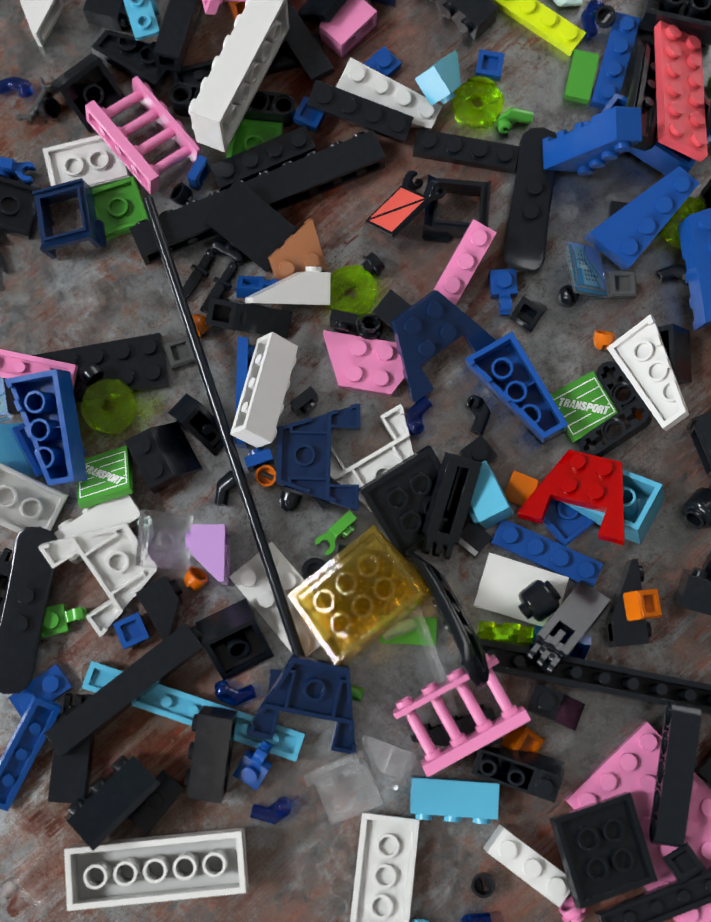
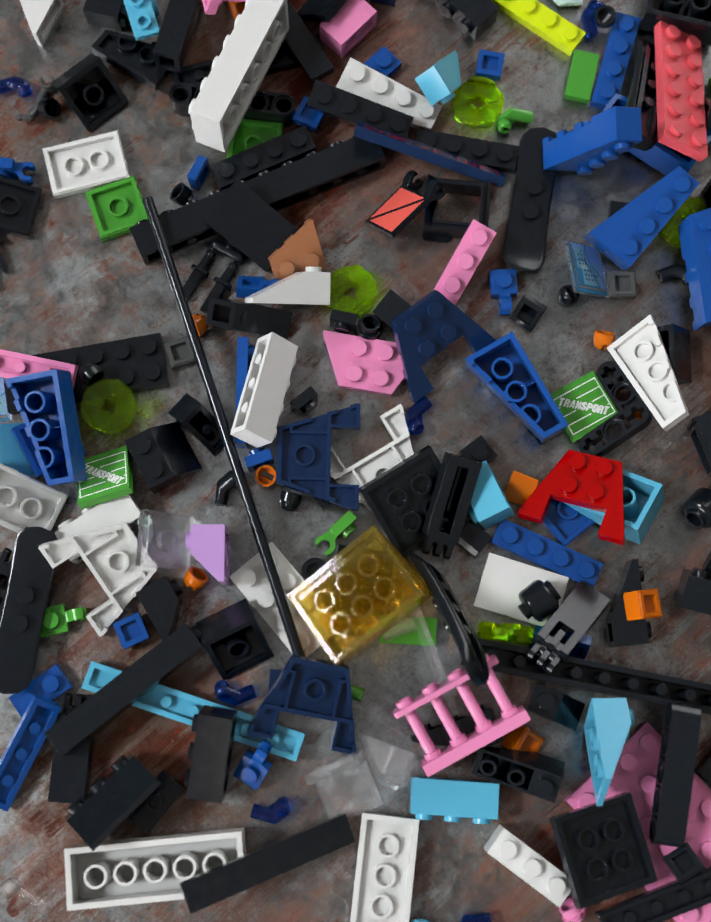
(92, 230): dark blue piece -> none
(131, 154): bright pink fence -> none
(266, 863): none -> black tile
(372, 264): black plate -> none
(429, 154): none -> dark blue tile
(477, 885): black hinge -> none
(480, 413): black arm -> none
(605, 736): none -> medium azure slope

